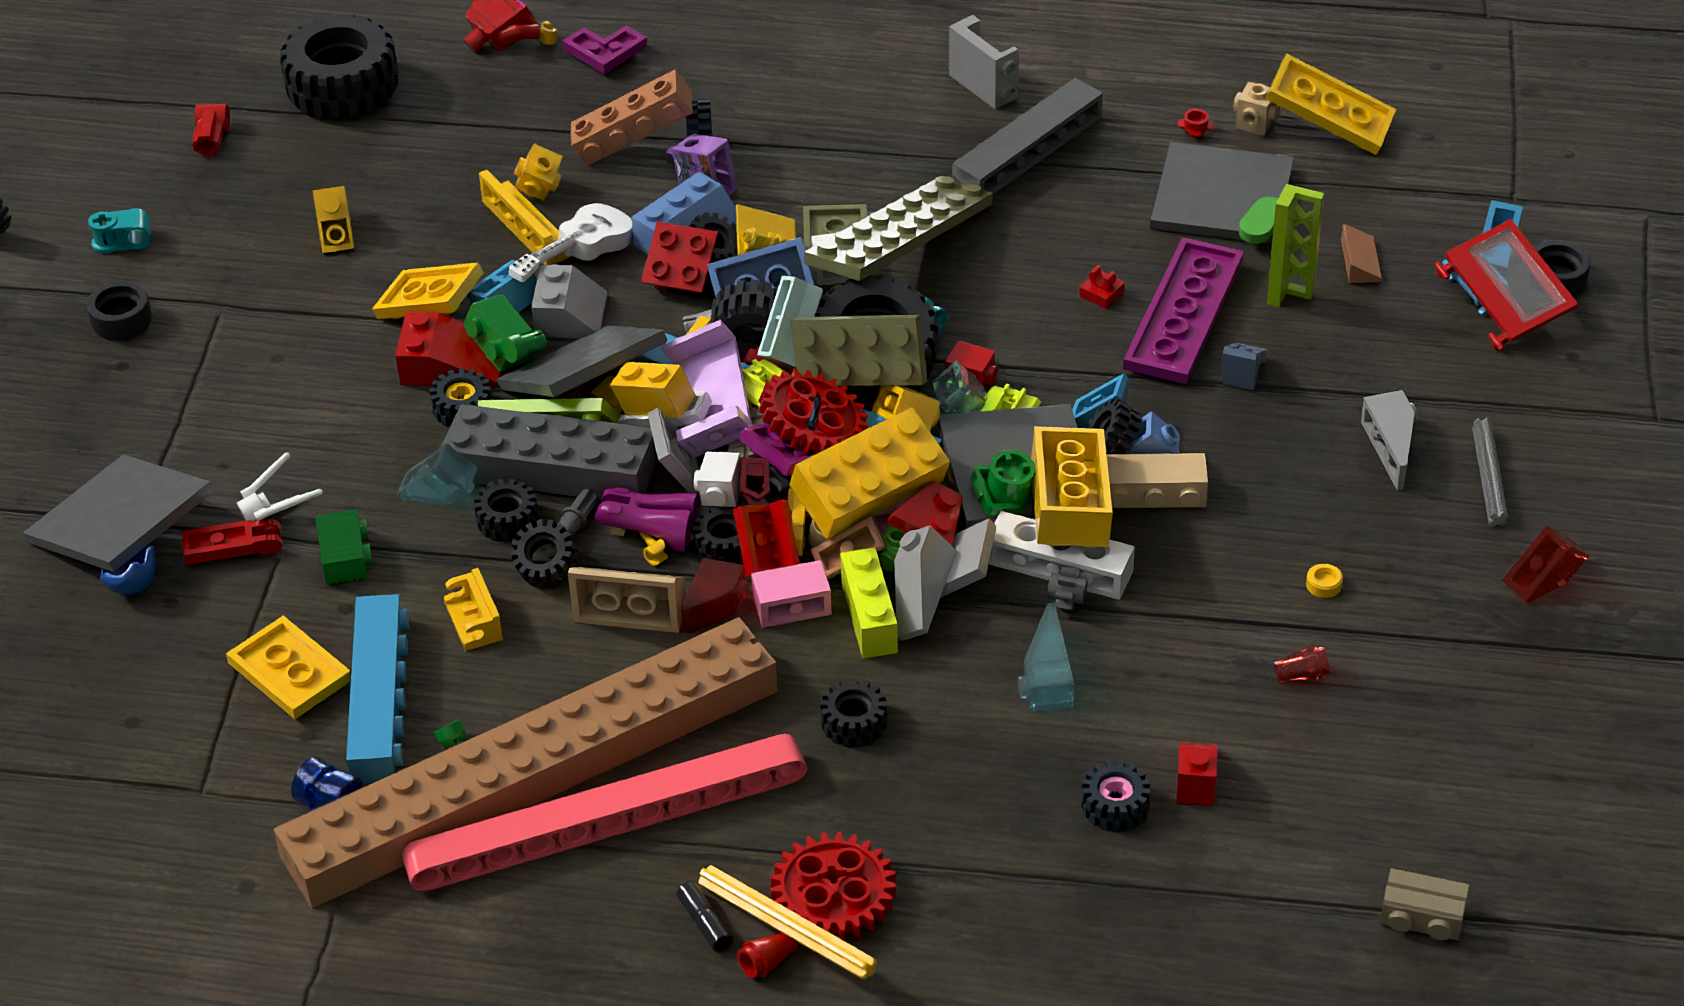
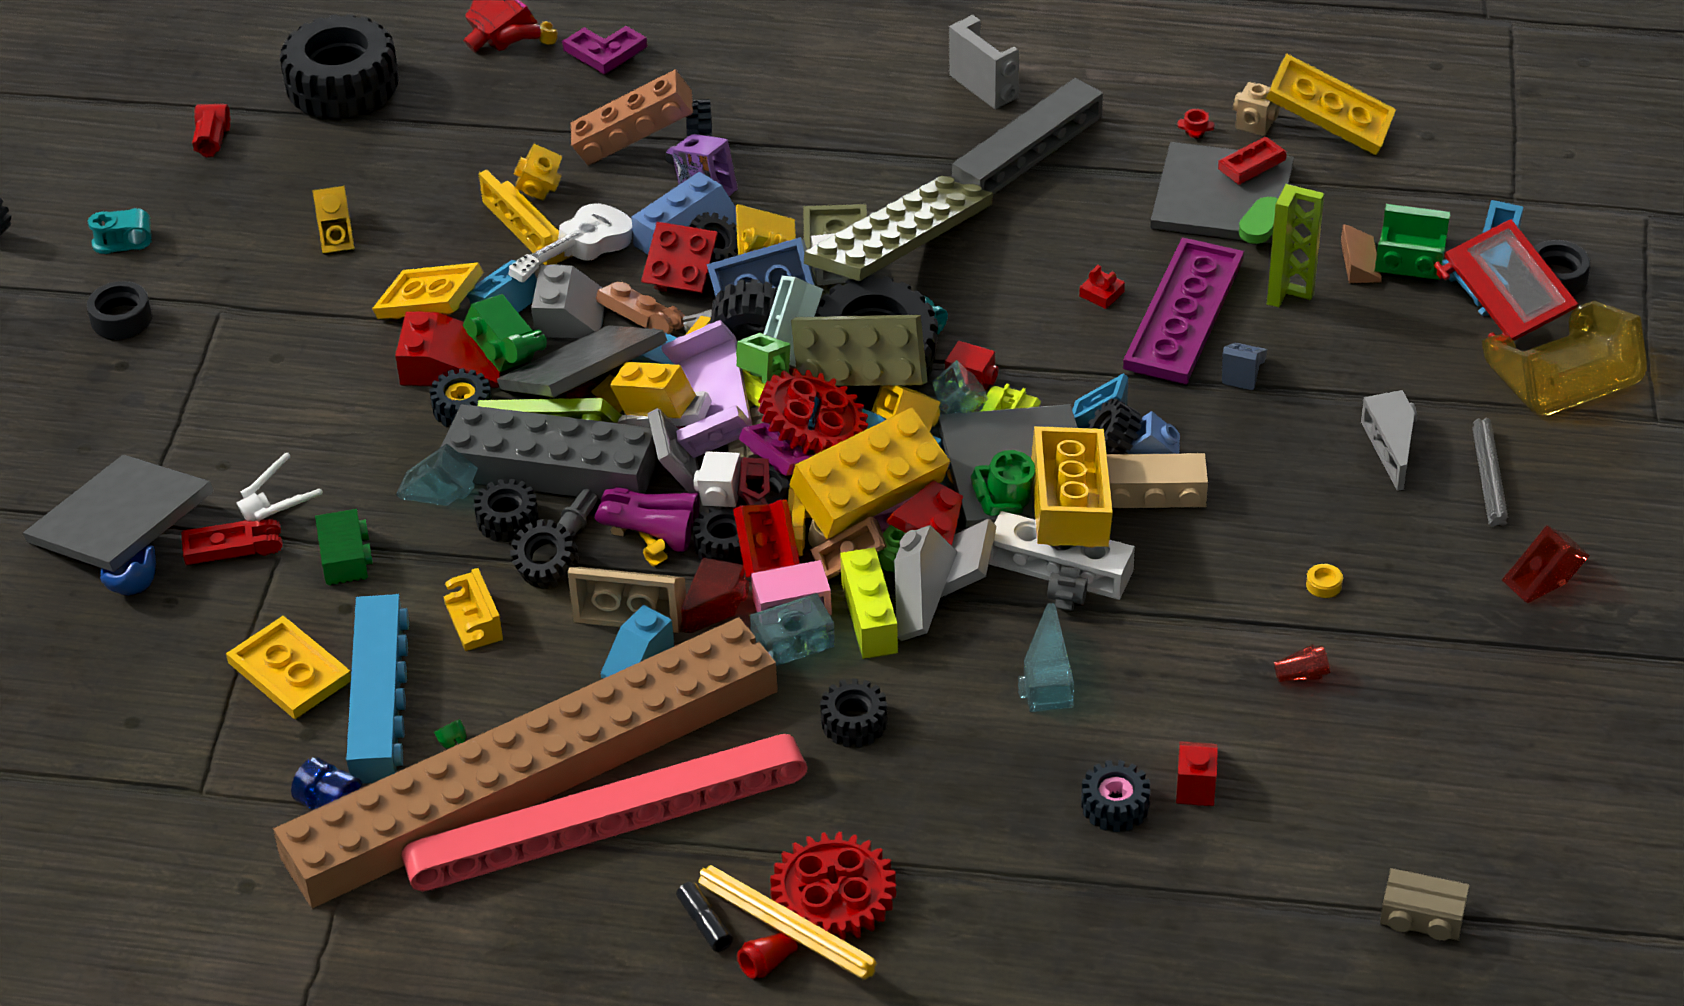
(638, 639): none -> dark azure slope
(639, 307): none -> nougat hinge
(763, 356): none -> bright green brick
(794, 629): none -> clear light blue brick
(1252, 160): none -> red plate
(1412, 241): none -> green panel
(1594, 360): none -> clear yellow windscreen

